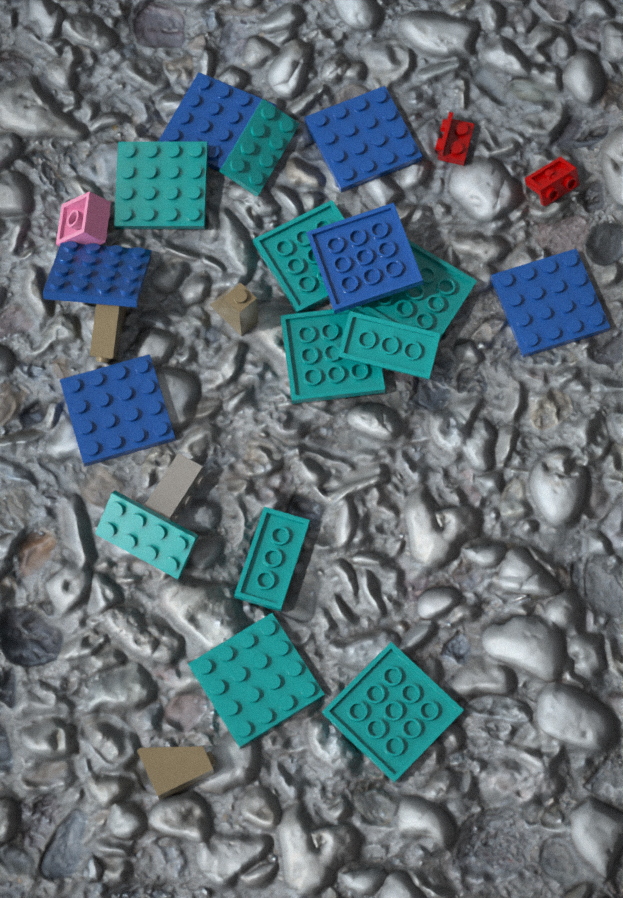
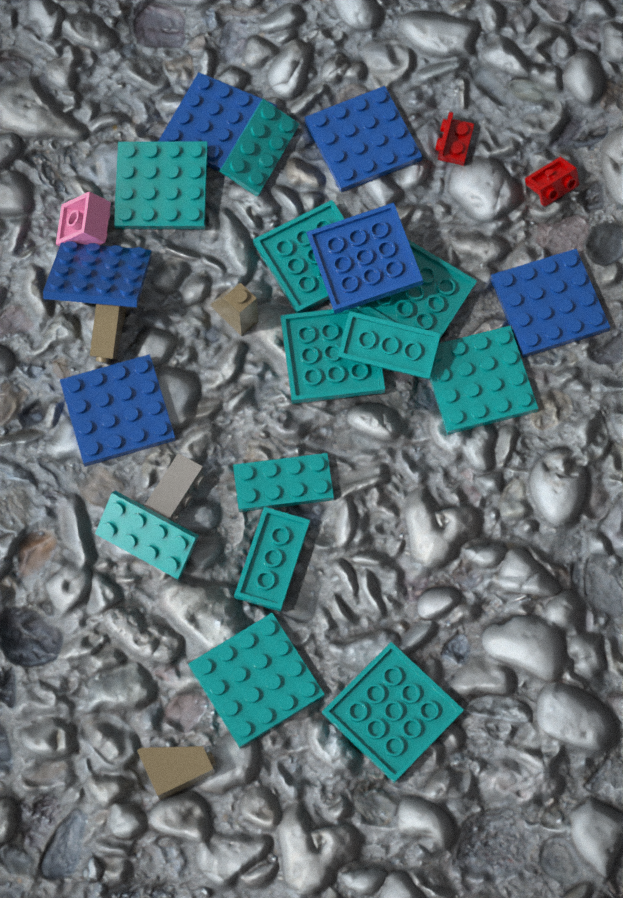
(283, 482): none -> teal plate
(481, 381): none -> teal plate

